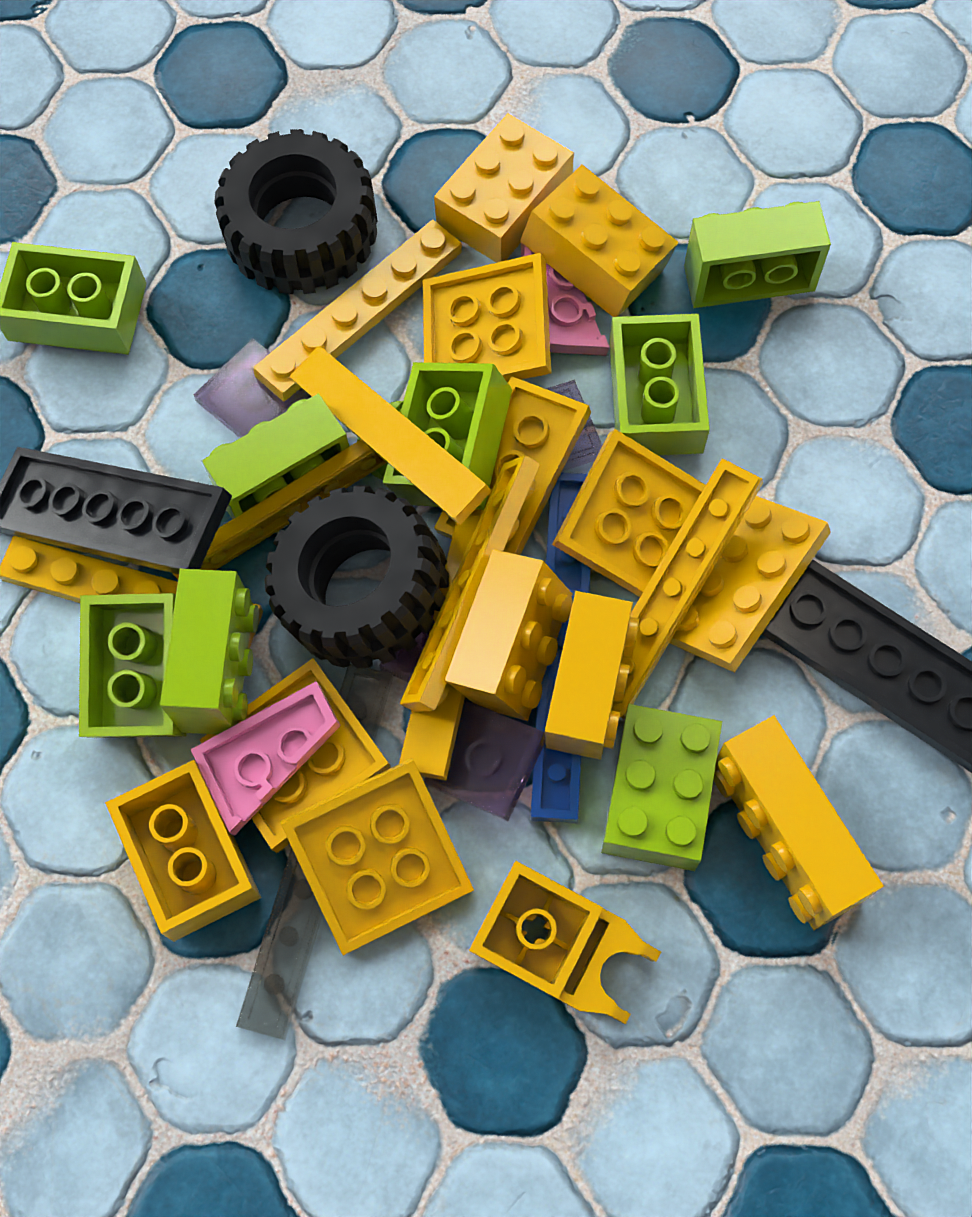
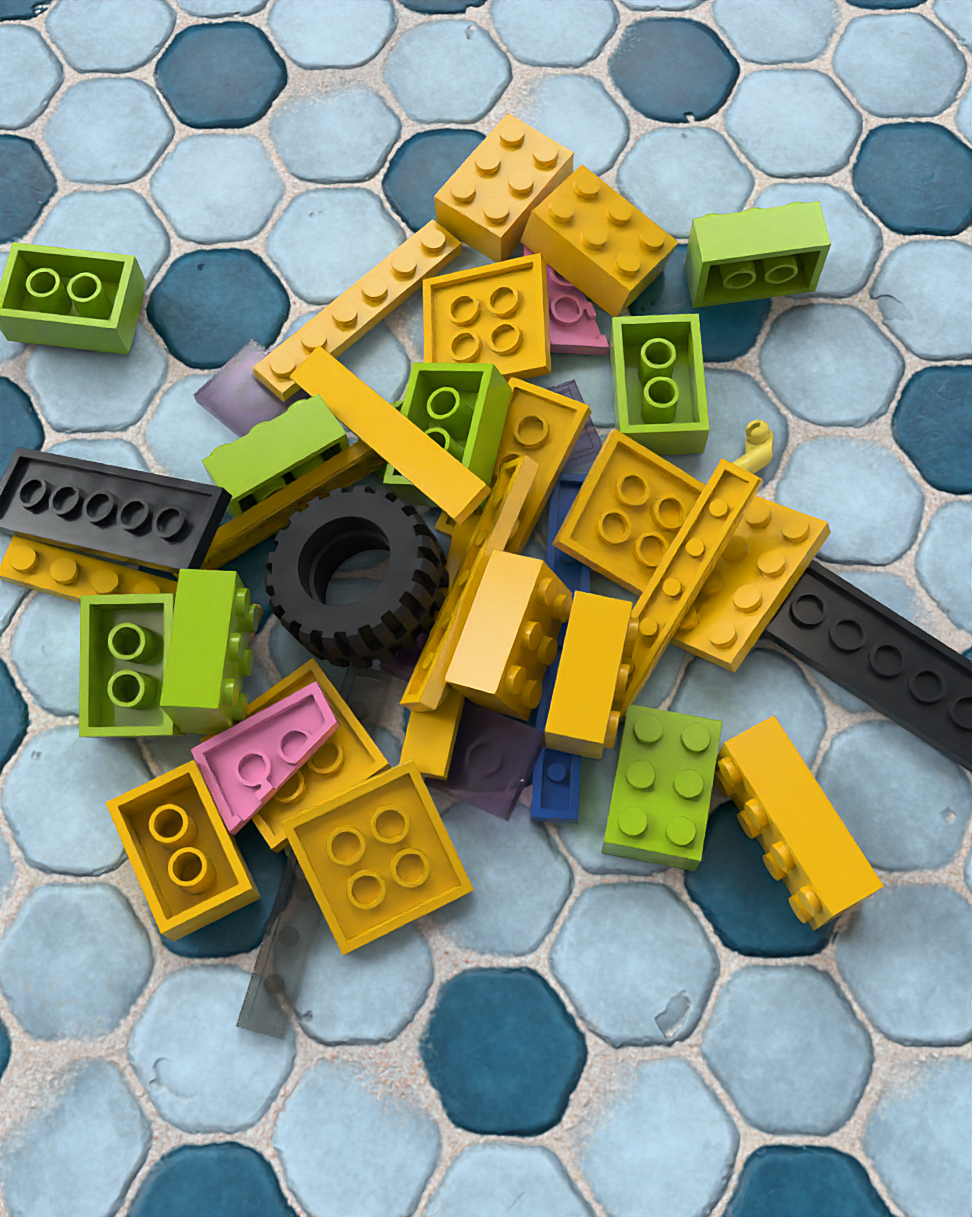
(289, 169): black tyre -> none
(576, 943): yellow brick -> none
(758, 447): none -> light yellow arm

